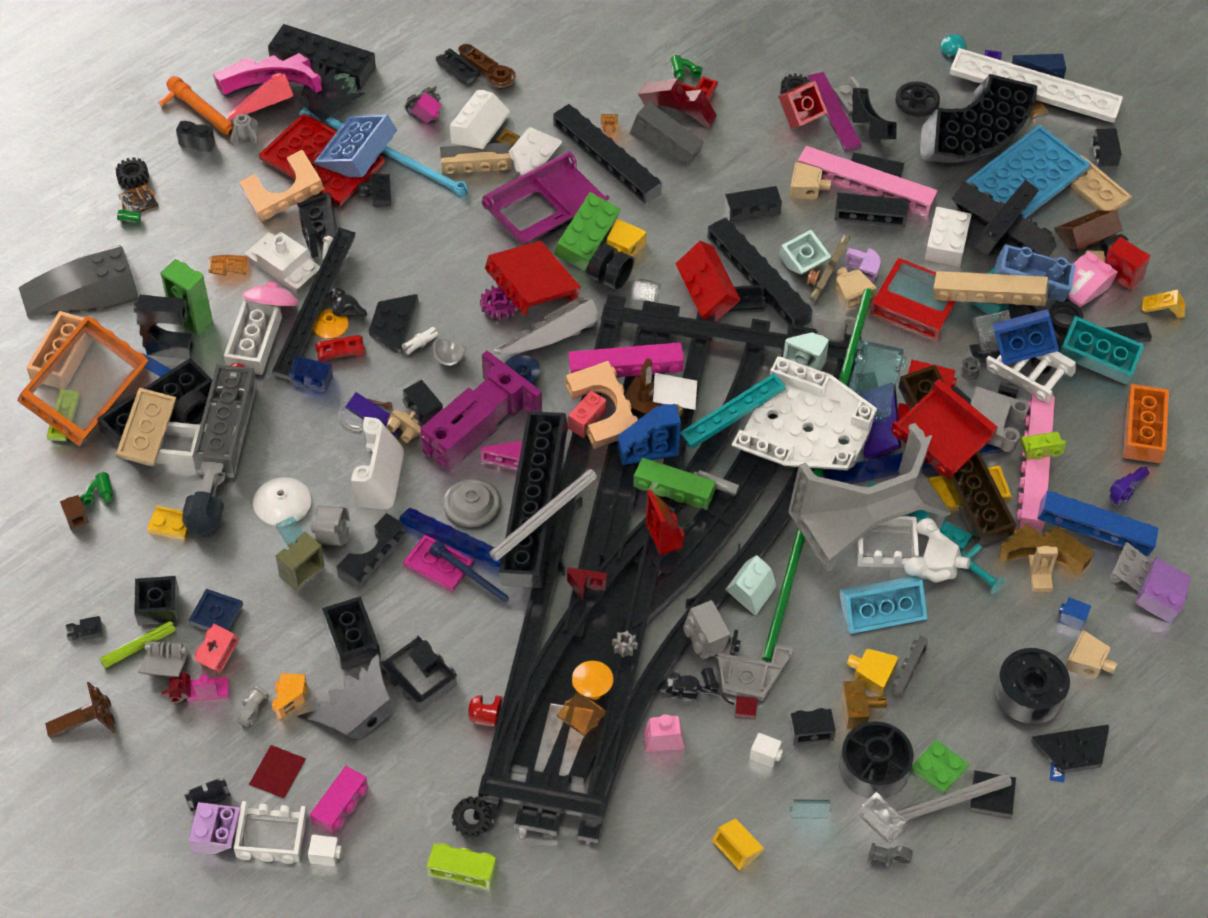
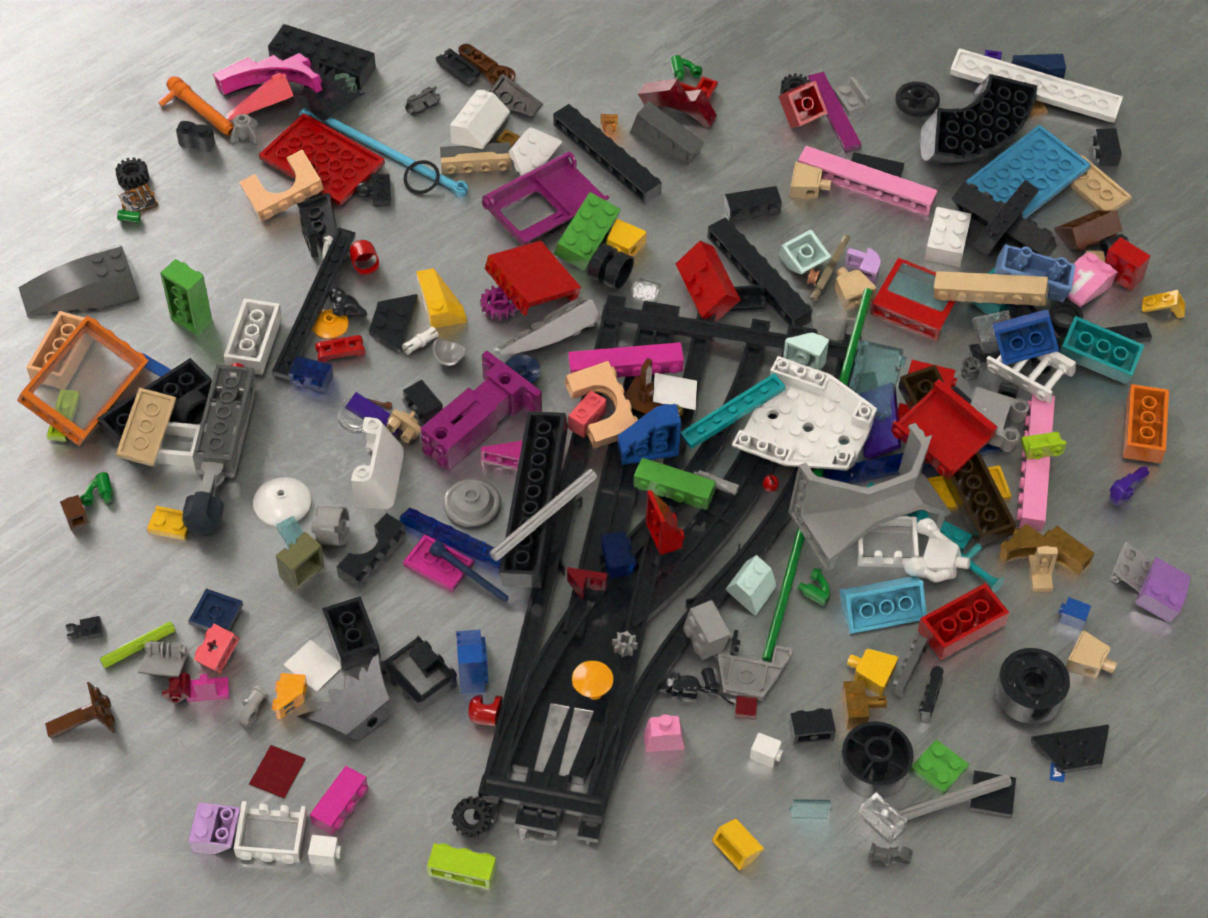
(156, 600): black brick -> none
(158, 341): black arch -> none
(216, 792): black hinge -> none
(227, 263): clear orange slope -> none
(270, 295): bright pink dish -> none
(283, 260): white brick -> none
(313, 663): none -> white sticker
(357, 144): medium blue slope -> none
(362, 251): none -> red helmet
(426, 108): dark pink brick -> none
(428, 189): none -> black tyre
(440, 302): none -> yellow wedge
(472, 661): none -> blue brick
(515, 97): none -> black wing
(581, 713): clear orange piece -> none
(617, 554): none -> clear blue brick
(767, 485): none -> red hinge
(814, 593): none -> green plant
(864, 113): black arch -> none
(871, 209): black brick -> none
(931, 693): none -> black hinge
(951, 44): teal hair -> none
(963, 621): none -> red brick
(1097, 522): blue brick -> none

